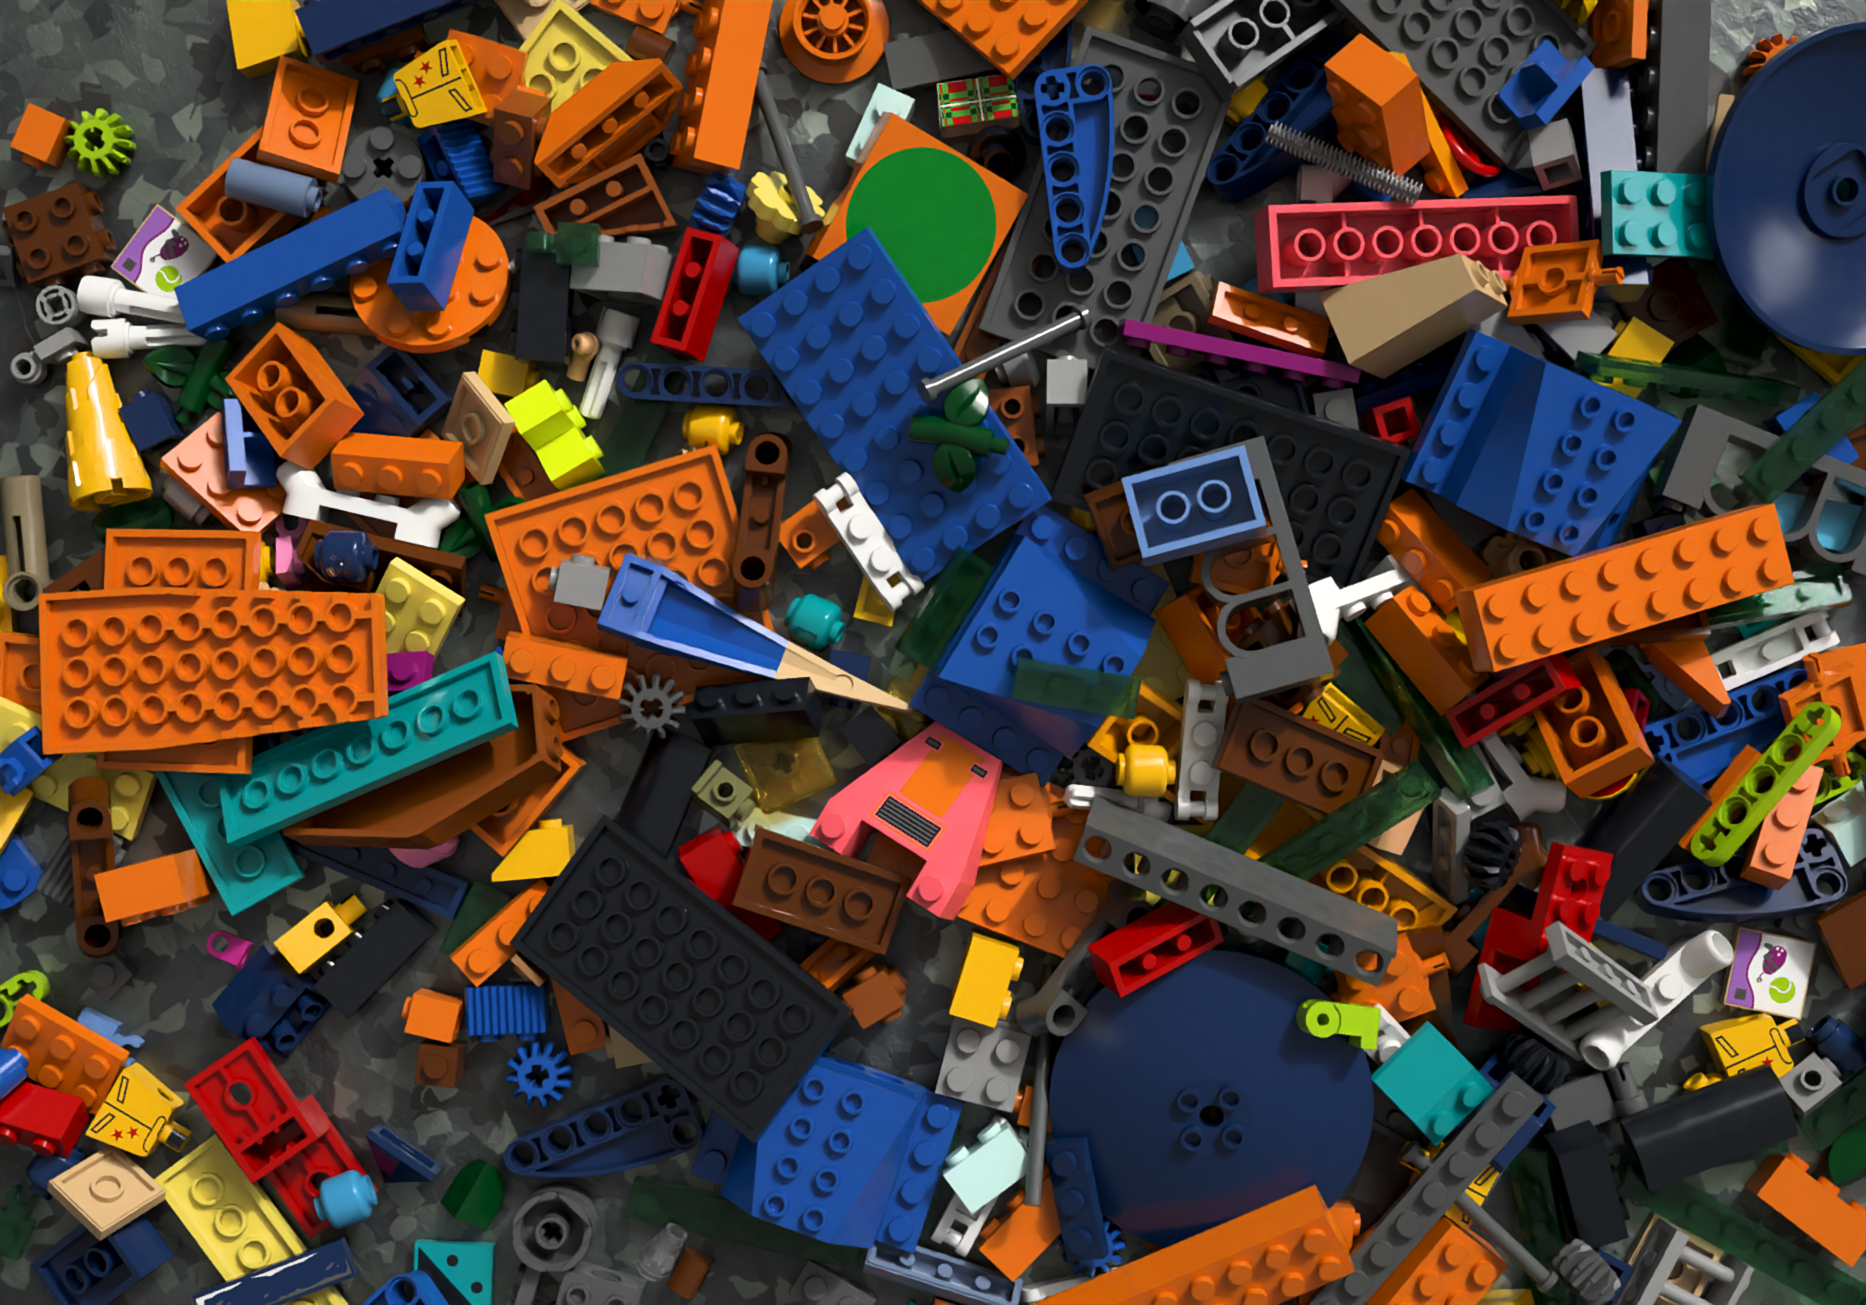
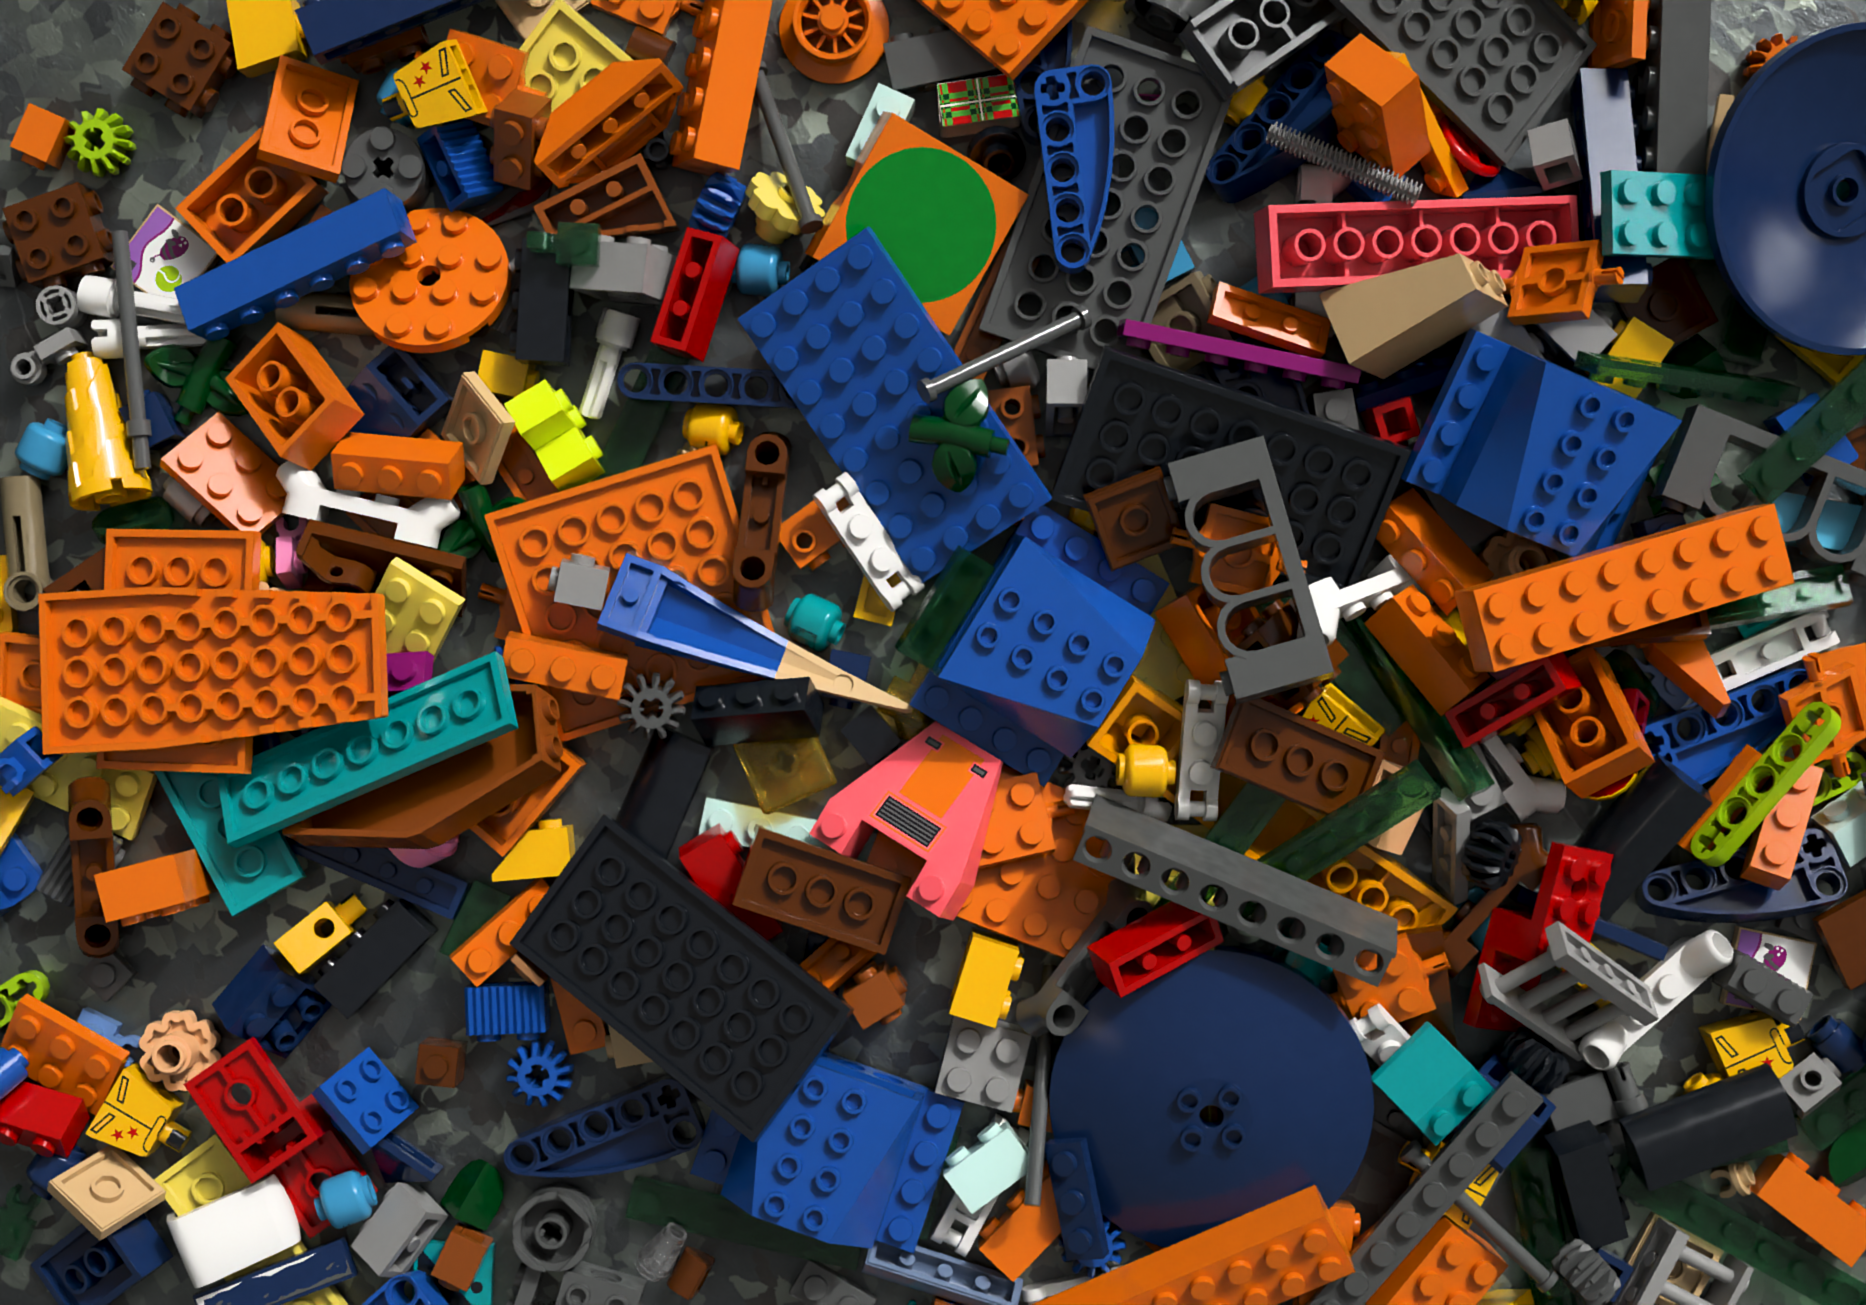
(43, 449): none -> dark azure head
(138, 427): none -> dark grey bar
(182, 61): none -> reddish brown brick
(183, 1032): none -> light nougat plant
(235, 1231): none -> white piece
(236, 952): dark pink piece -> none
(246, 450): panel -> none
(272, 188): sand blue brick -> none
(346, 556): dark blue head -> none
(365, 1100): none -> blue plate
(399, 1230): none -> light grey brick
(430, 246): blue brick -> none
(434, 1015): orange brick -> none
(461, 1258): none -> dark orange brick
(584, 348): light nougat arm -> none
(727, 810): olive brick -> none
(1075, 687): clear green plate -> none
(1194, 506): medium blue brick -> none
(1328, 1017): lime leg -> none
(1542, 85): blue panel -> none
(1740, 1177): none -> tan plate
(1764, 988): none -> dark grey brick

